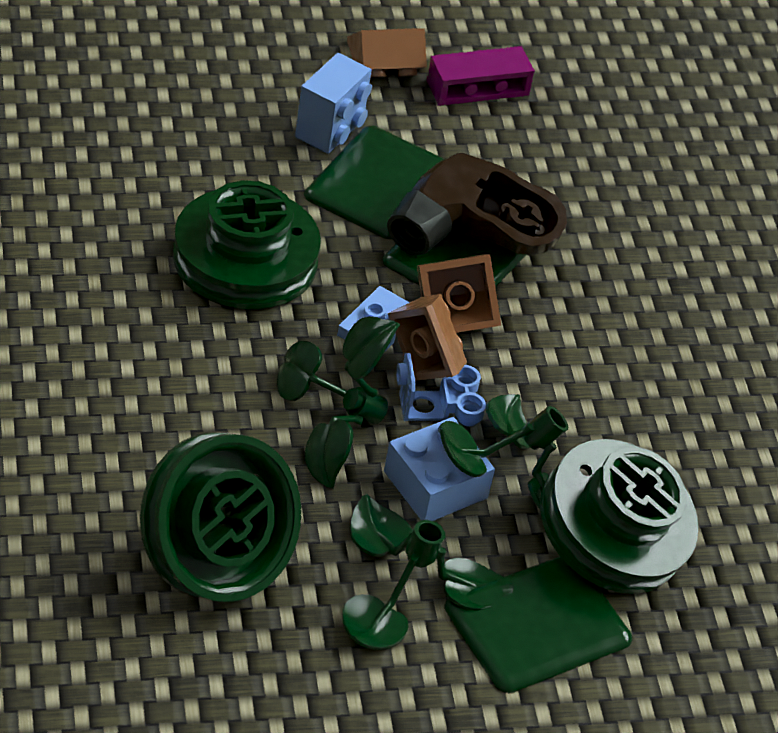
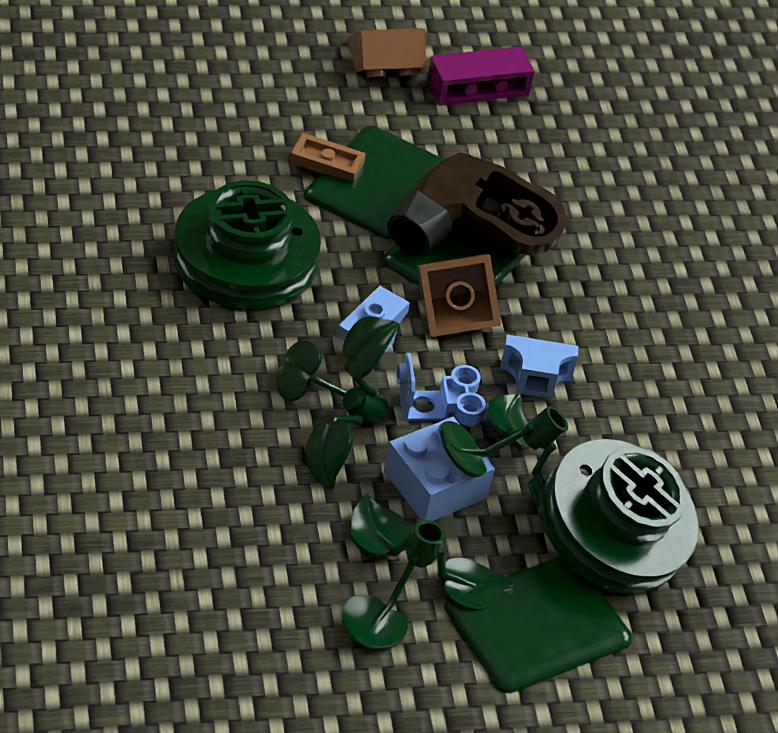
(214, 522): dark green wheel -> none
(327, 157): none -> medium nougat plate
(333, 103): light blue brick -> none
(429, 337): medium nougat slope -> none
(538, 364): none -> light blue brick

